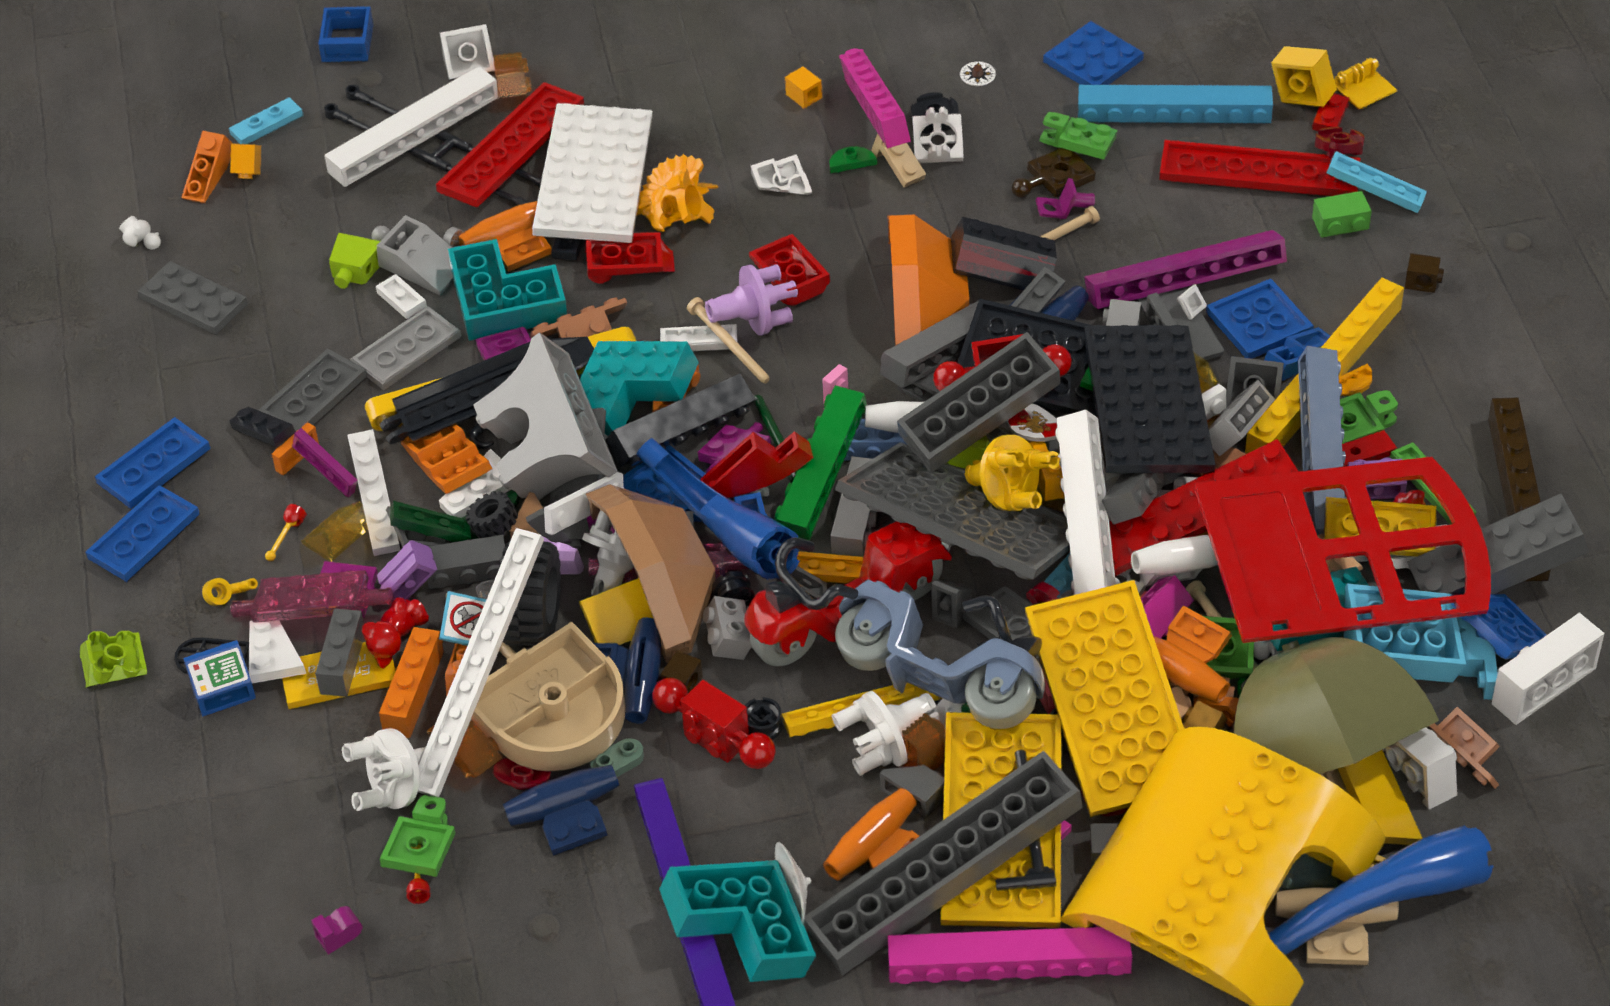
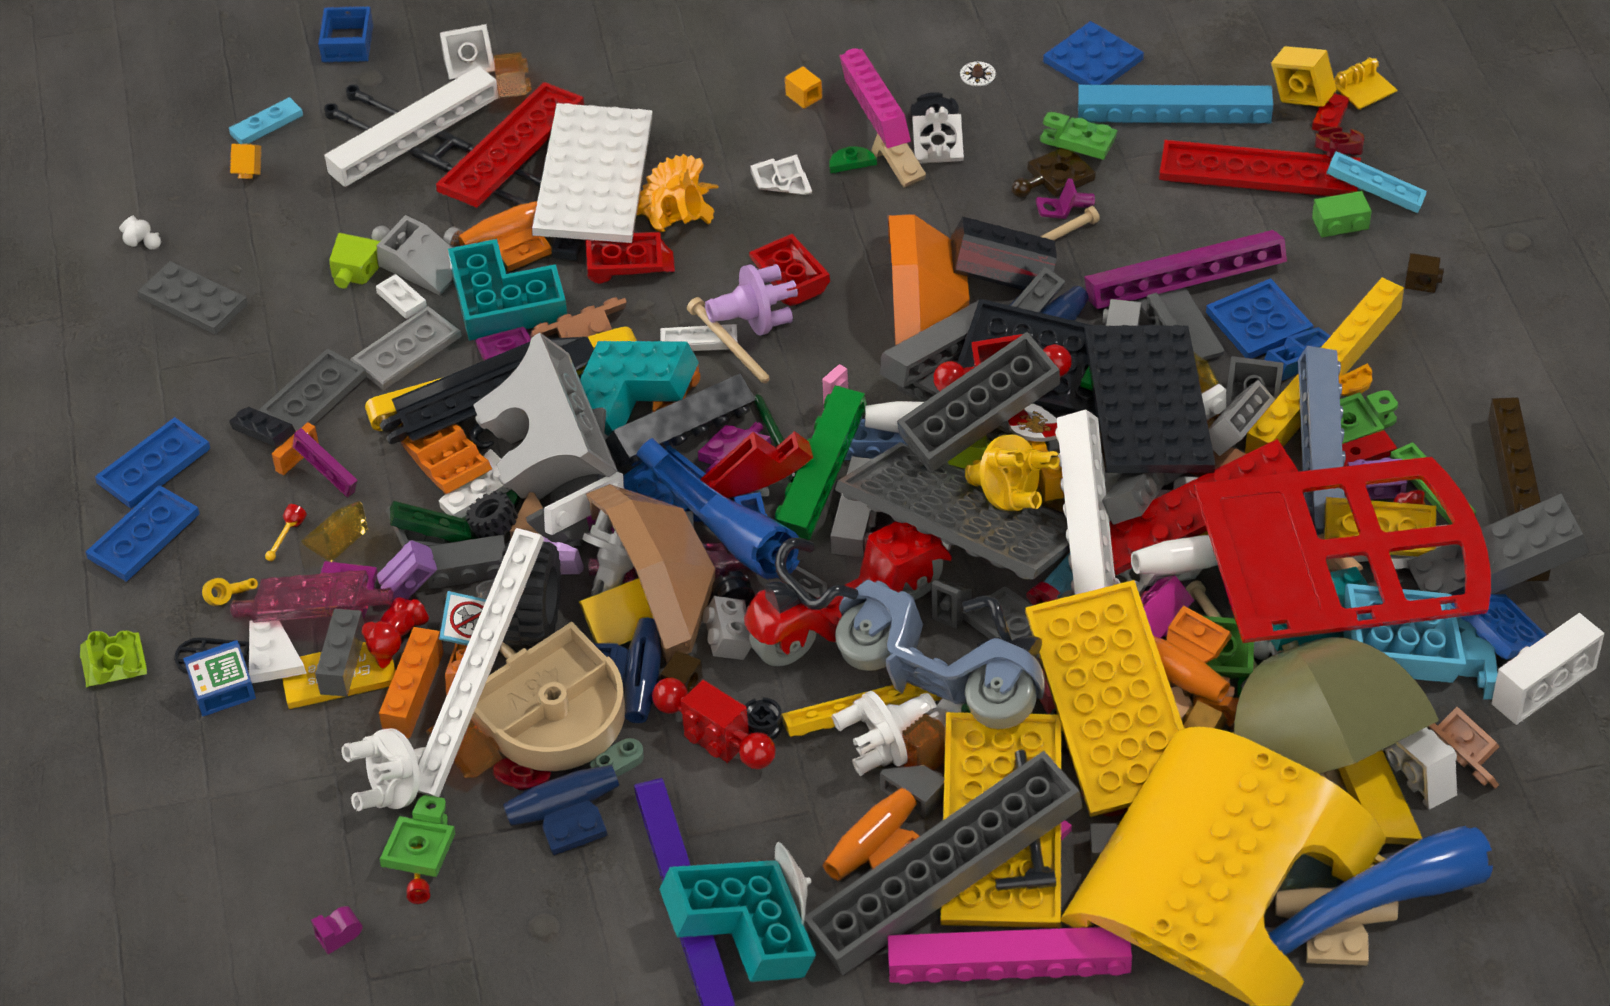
(207, 166): orange slope -> none
(373, 492): white plate -> none
(831, 566): light orange plate -> none
(1192, 302): white slope -> none

